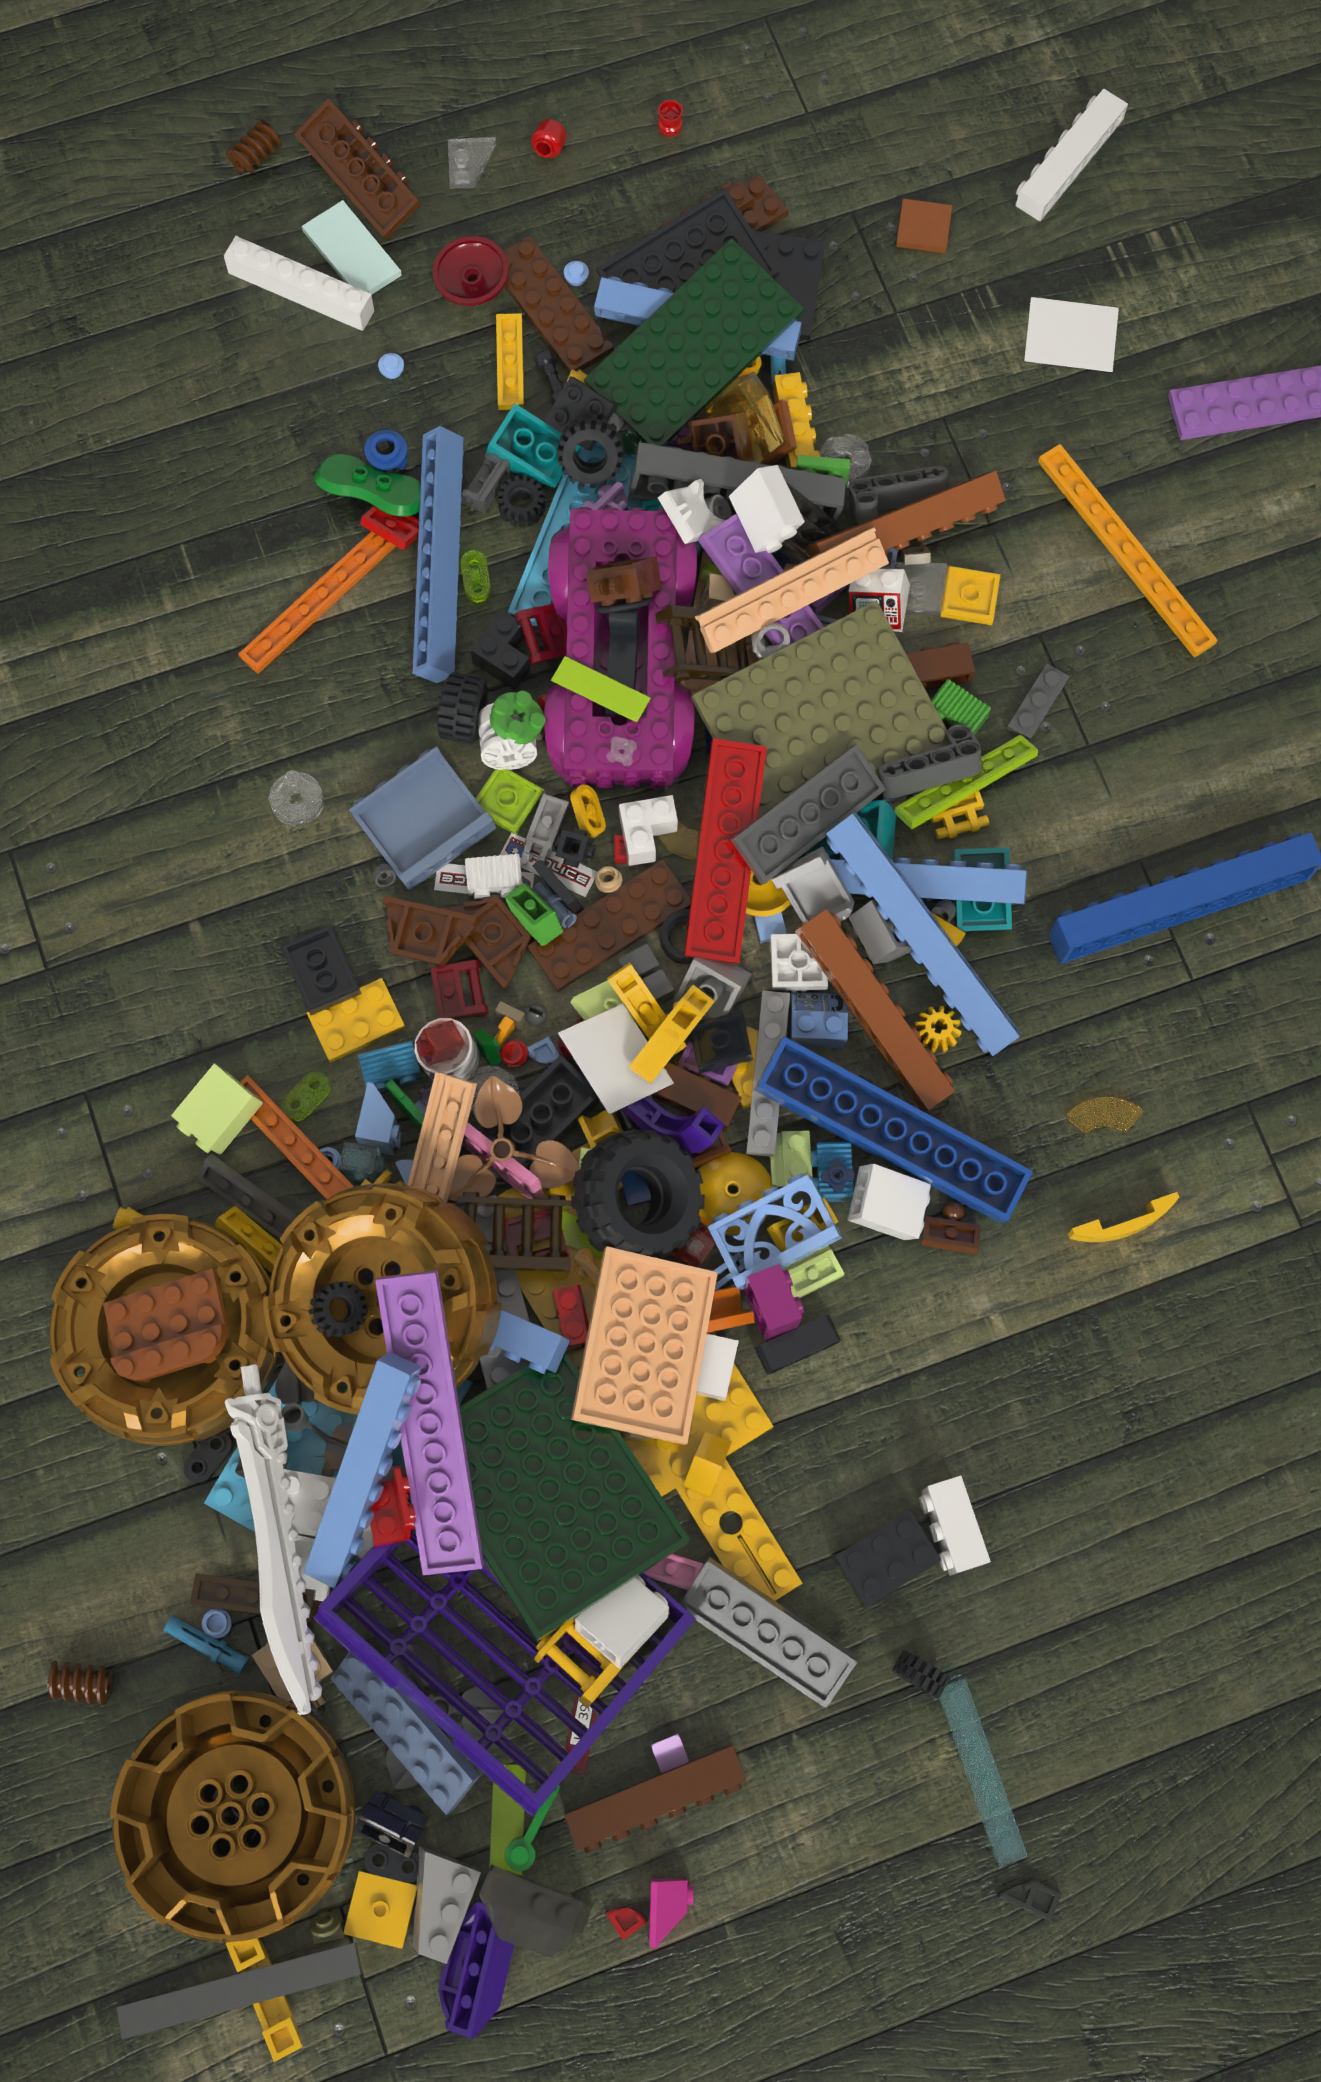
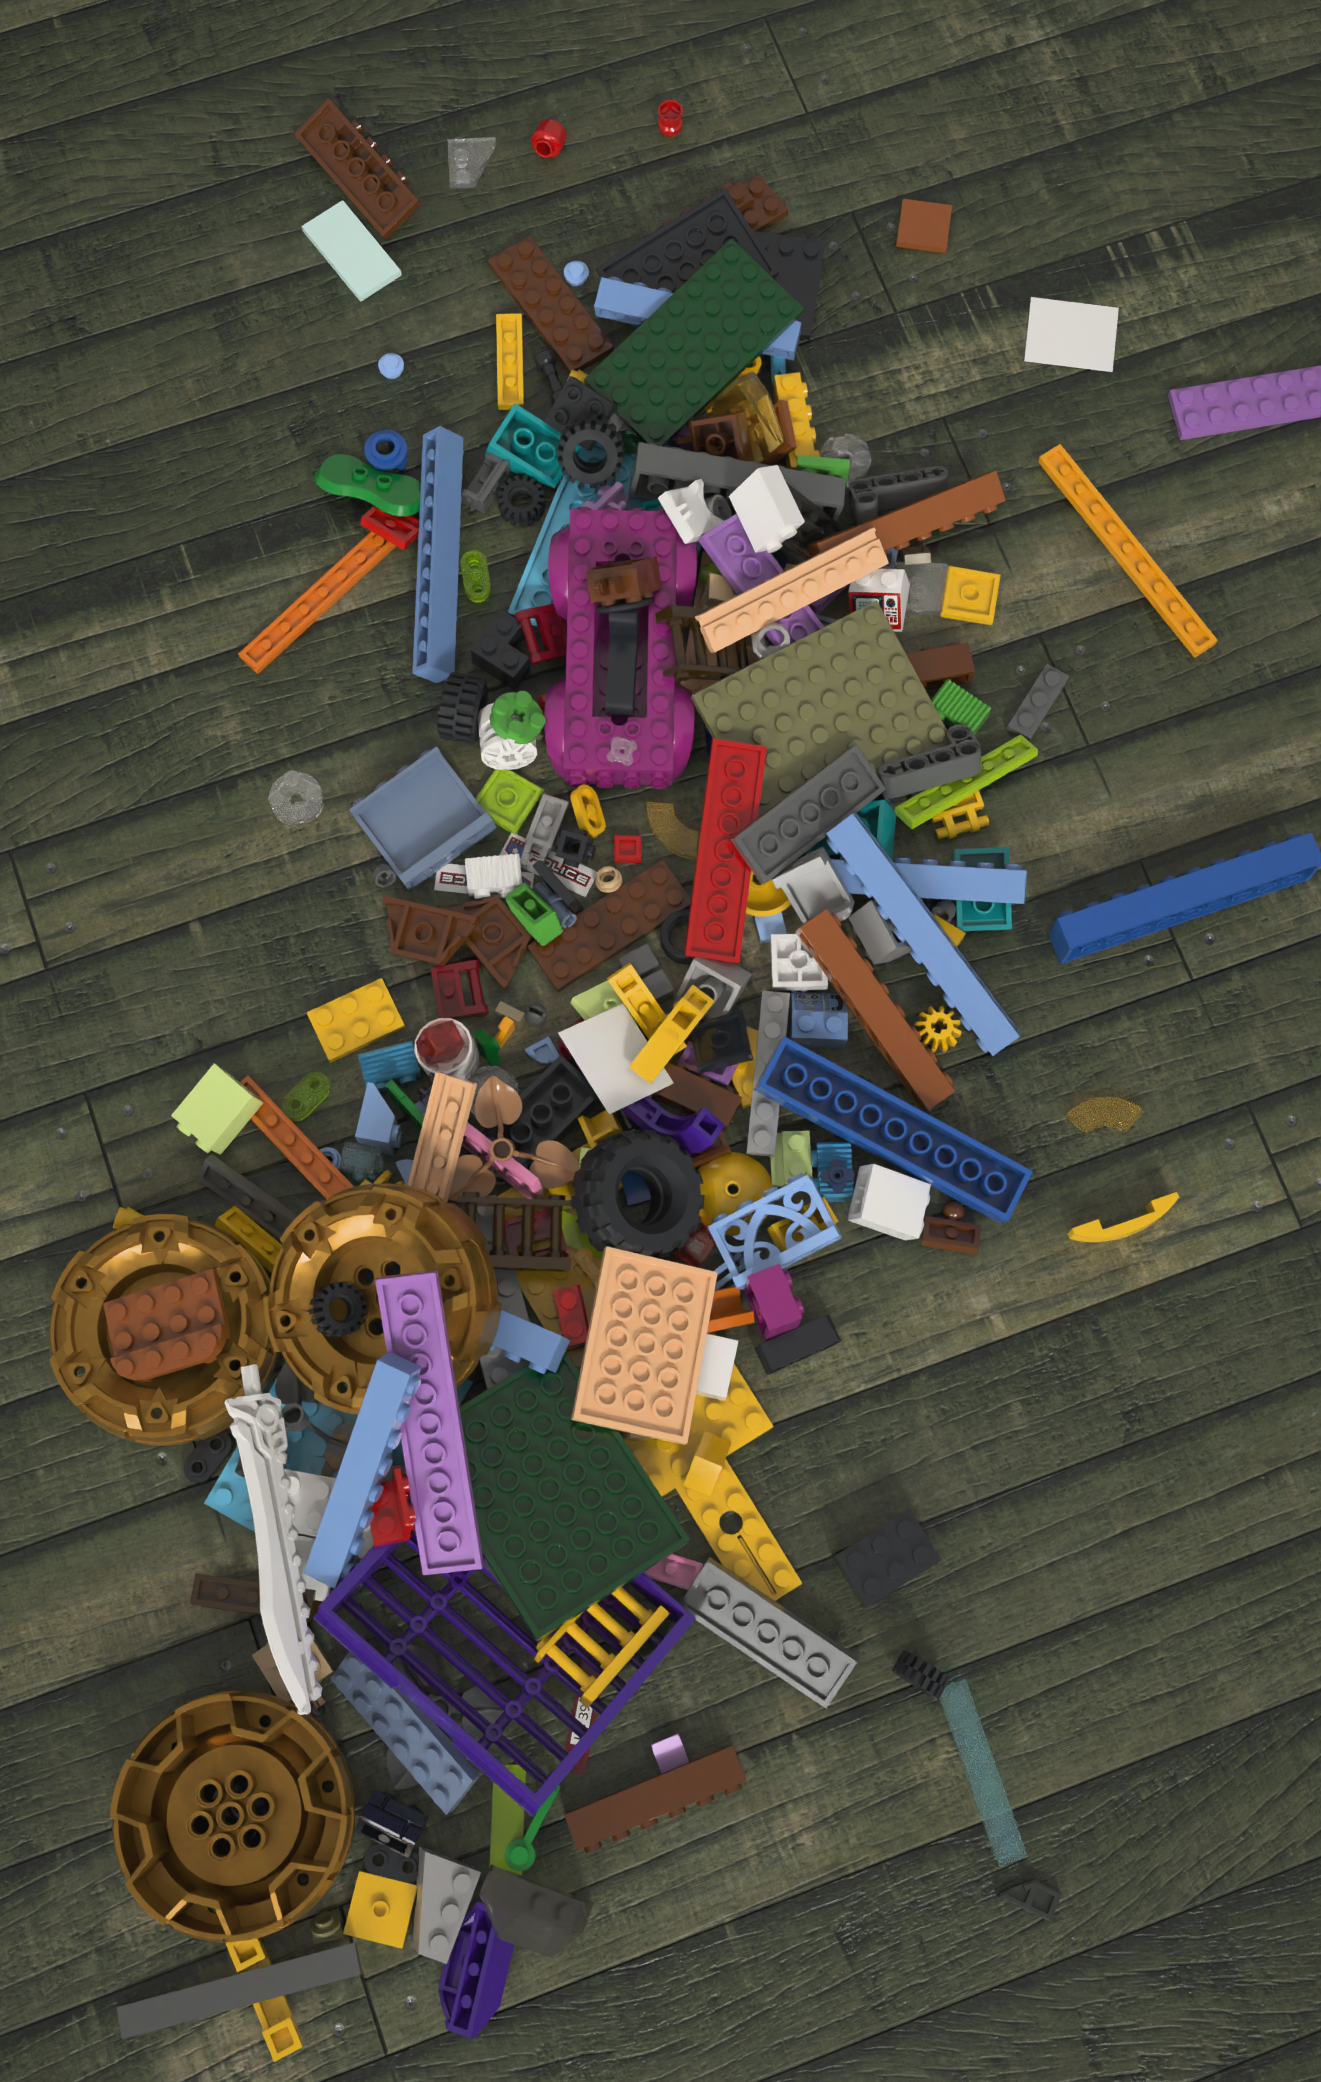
(79, 1684): reddish brown piece -> none
(207, 1645): dark azure pin -> none
(216, 1623): light blue plate -> none
(253, 146): reddish brown piece -> none
(299, 283): white brick -> none
(320, 970): black tile -> none
(467, 260): dark red dish -> none
(514, 1053): red plate -> none
(600, 689): lime sticker -> none
(623, 1621): white brick -> none
(626, 1920): red tile -> none
(641, 822): white brick -> none
(667, 1906): dark pink slope -> none
(814, 1272): yellowish green plate -> none
(954, 1526): white brick -> none
(1071, 154): white brick -> none

